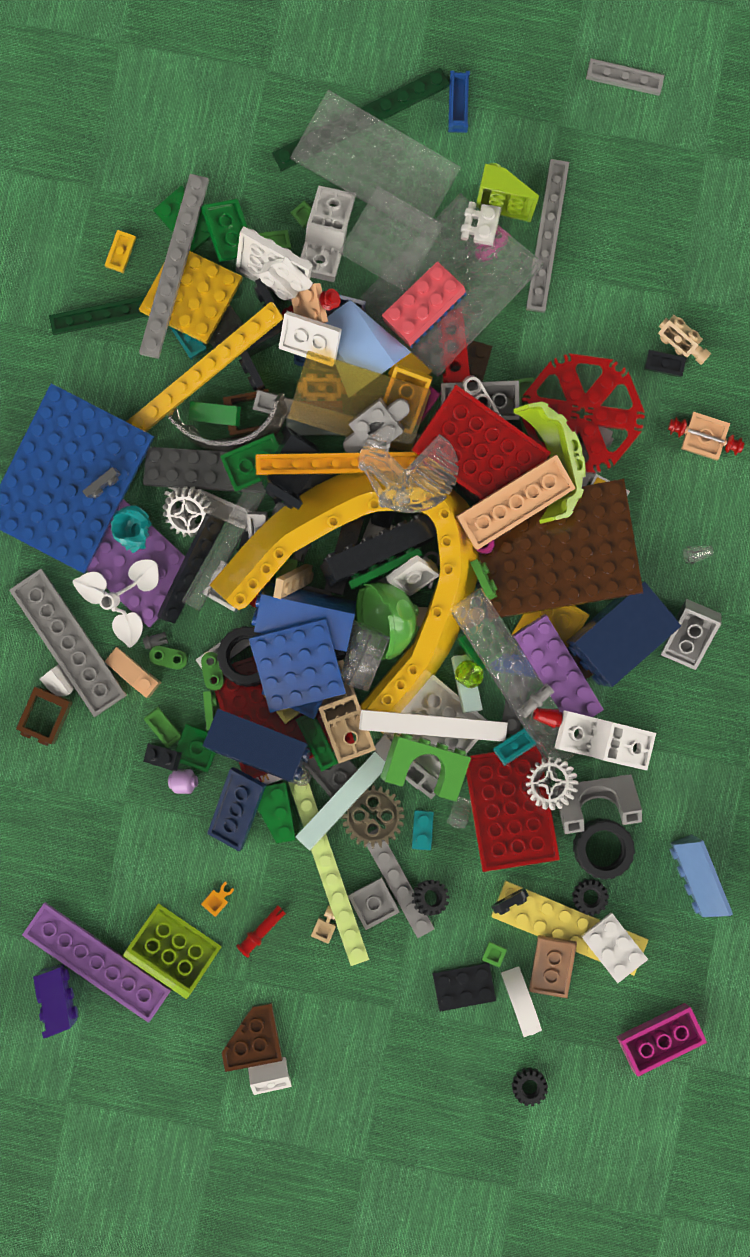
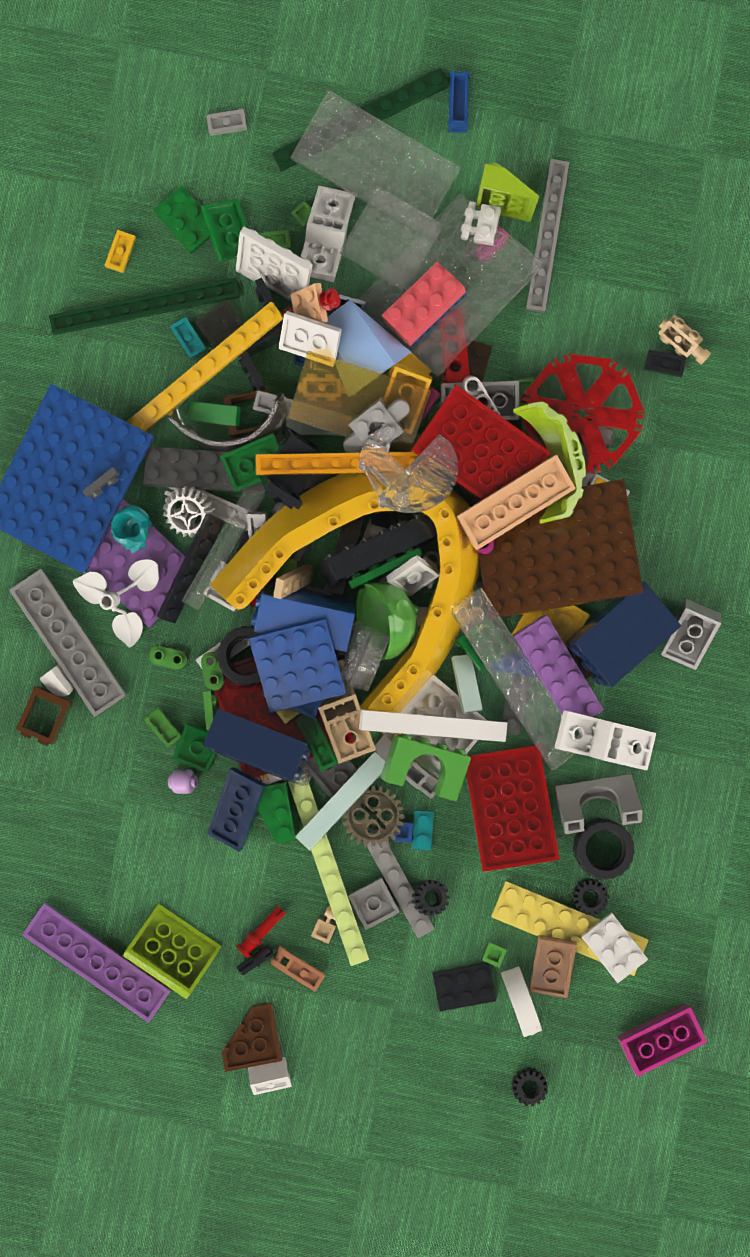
(56, 1000): dark purple wedge -> none
(132, 673): light nougat slope -> none
(153, 641): dark grey pin -> none
(162, 757): black plate -> none
(174, 266): light grey plate -> none
(201, 297): yellow plate -> none
(215, 901): light orange plate -> none
(226, 122): none -> light grey plate
(255, 960): none -> black axle
(284, 278): white plate -> none
(298, 969): none -> nougat plate
(406, 833): none -> blue plate
(460, 813): clear bracket -> none
(469, 674): clear neon green head -> none
(481, 571): bright green plate -> none
(514, 747): teal plate -> none
(518, 898): black plate -> none
(535, 700): light grey pin -> none
(535, 783): white gear -> none
(550, 717): red cone -> none
(625, 77): light grey tile -> none
(694, 554): clear cone -> none
(700, 877): medium blue slope -> none
(705, 436): light nougat plate -> none

